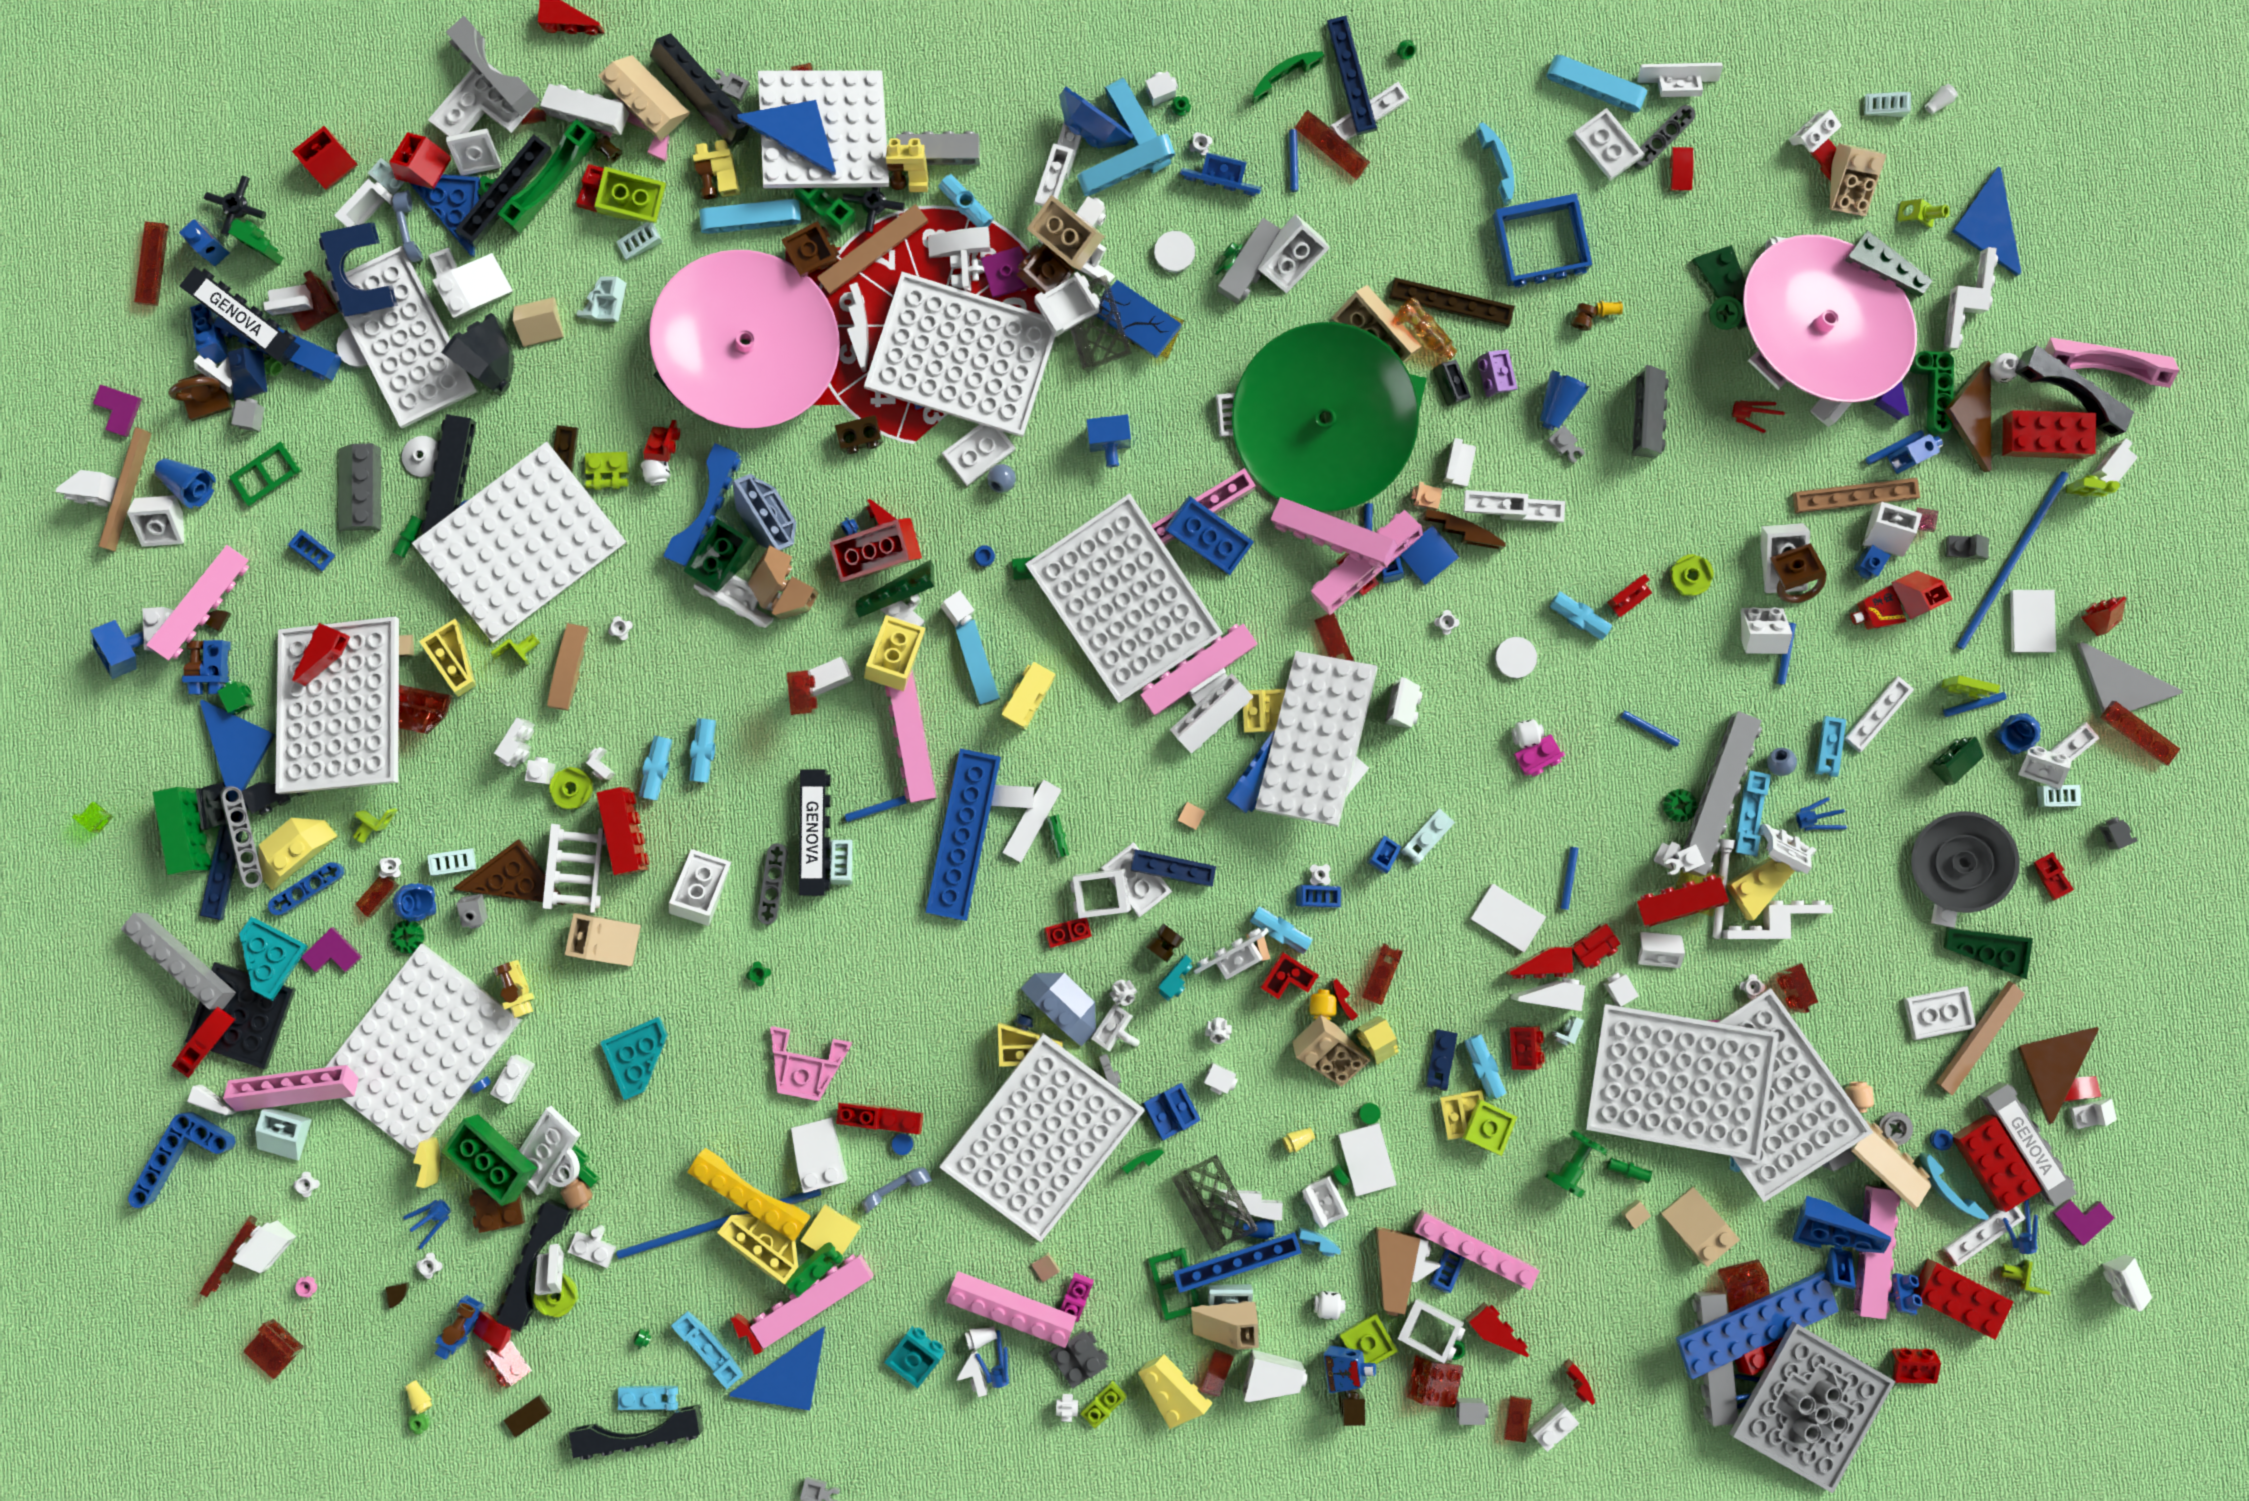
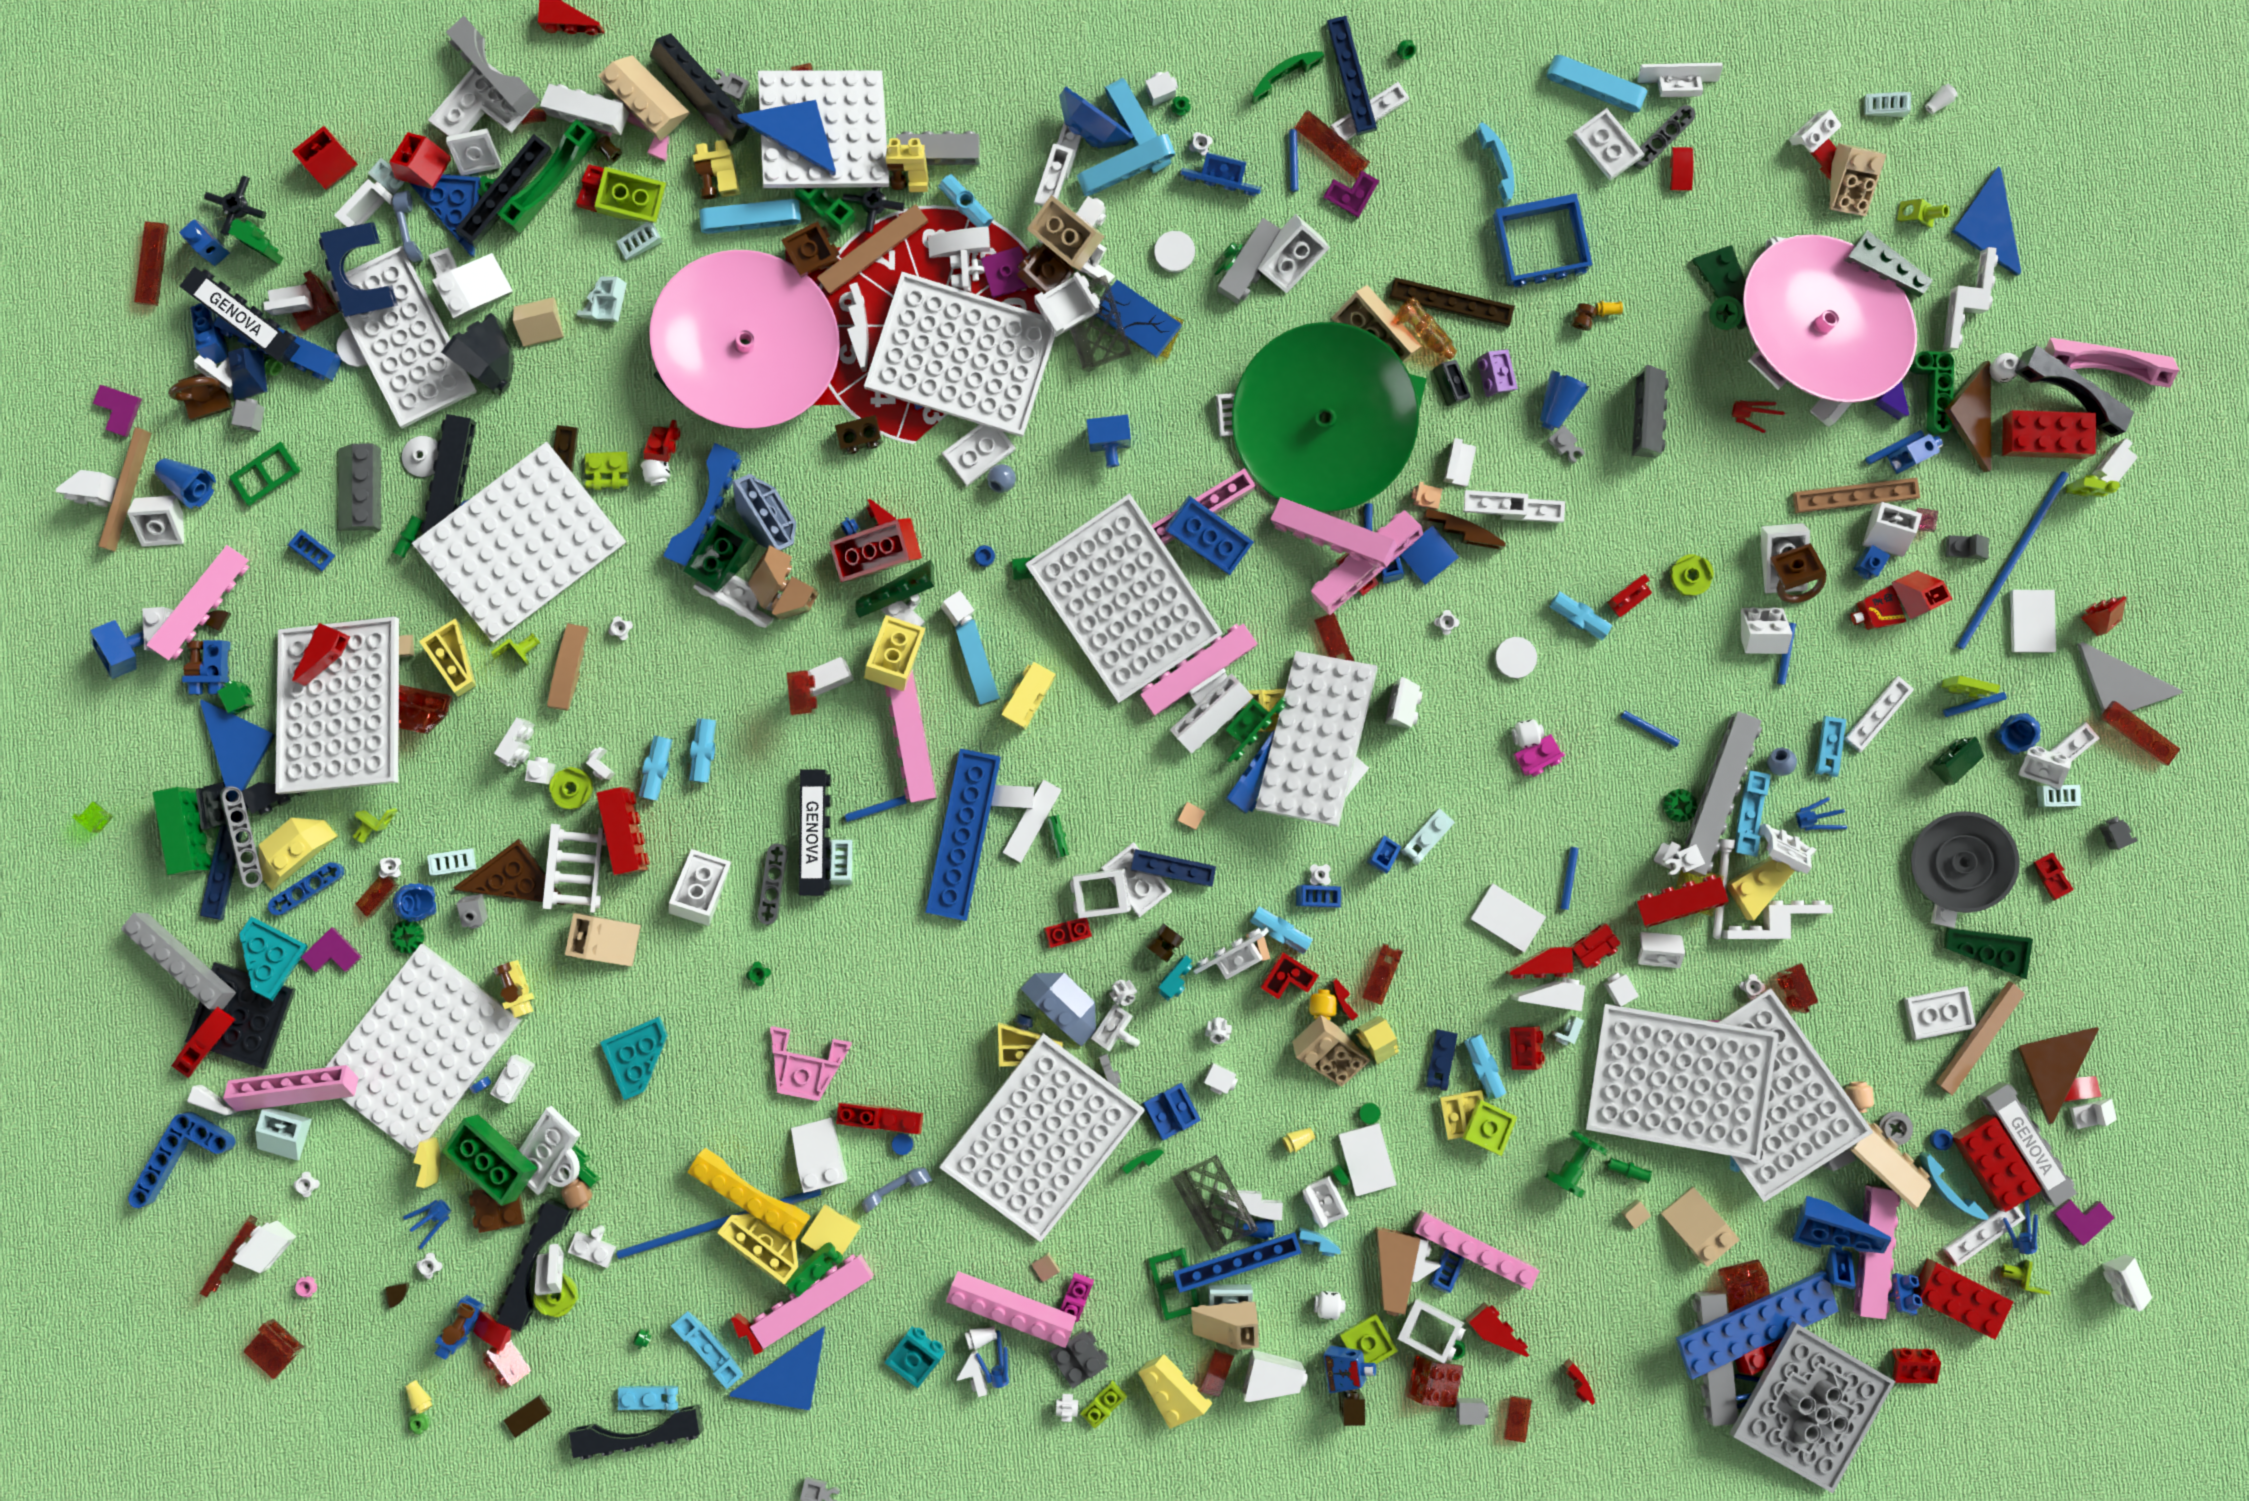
(1249, 722): none -> green bracket
(1353, 198): none -> magenta tile
(1554, 1426): white brick -> none

